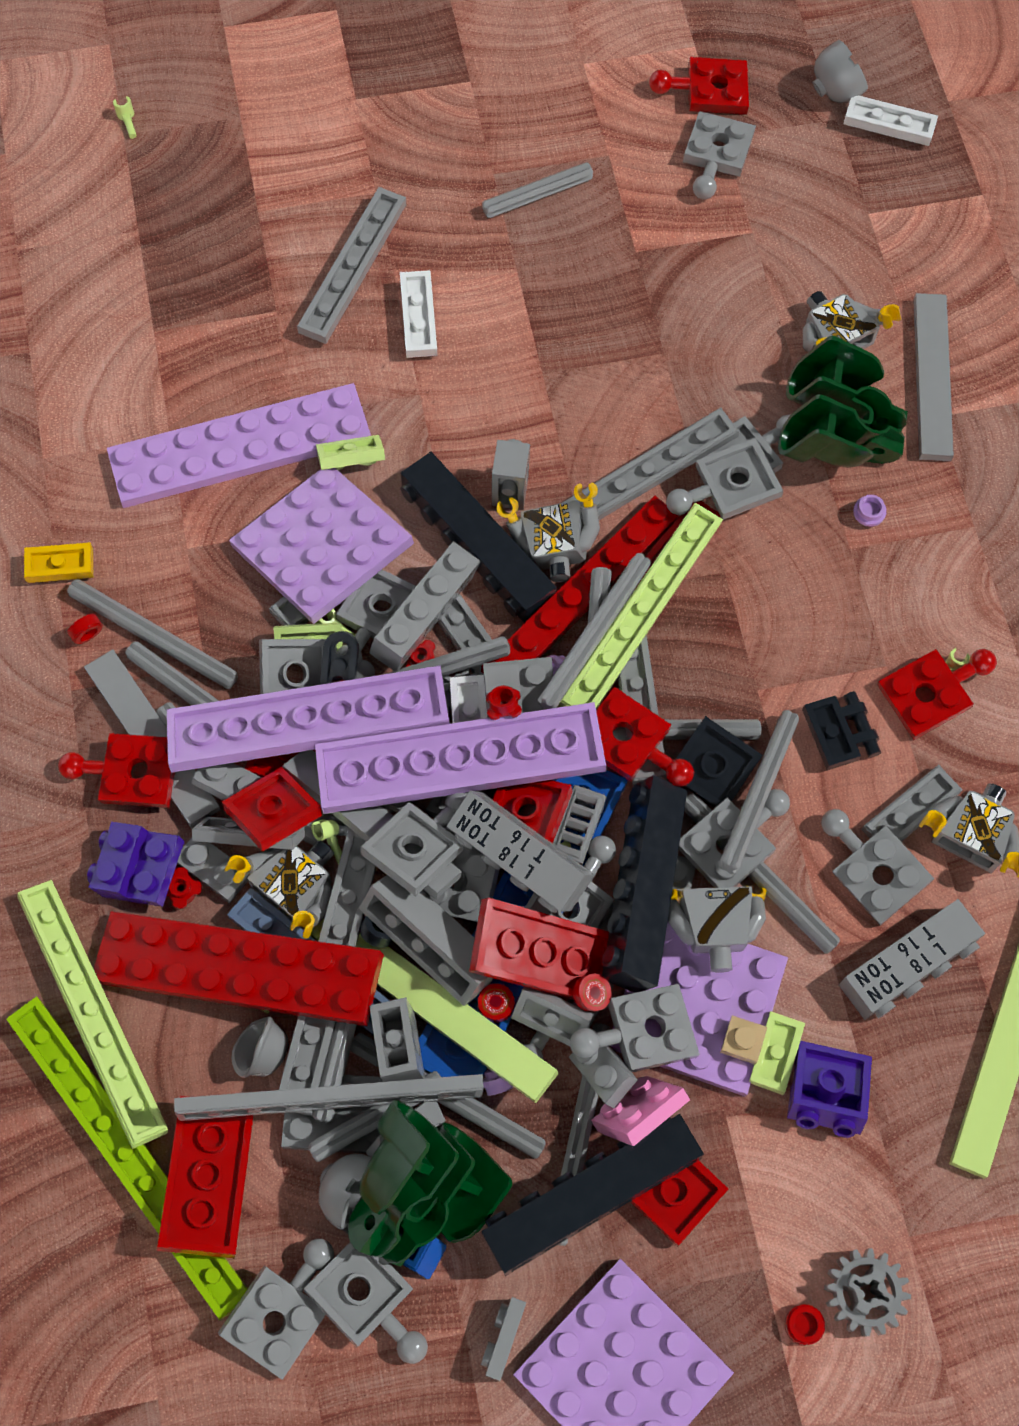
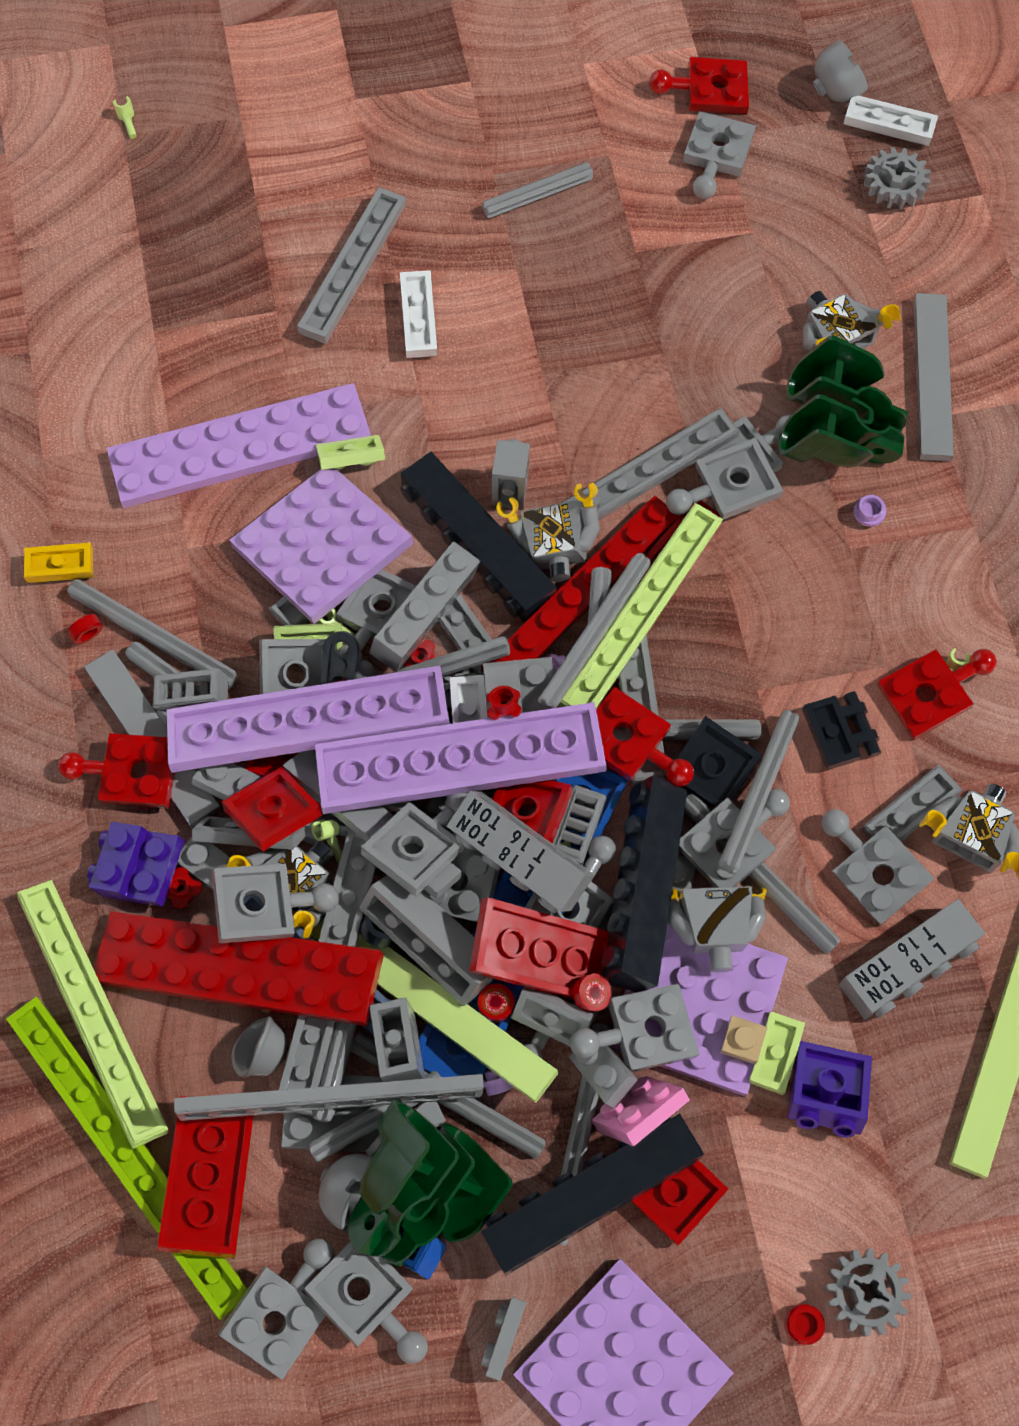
(212, 688): none -> light grey slope
(271, 885): none -> light grey plate
(897, 178): none -> light grey gear

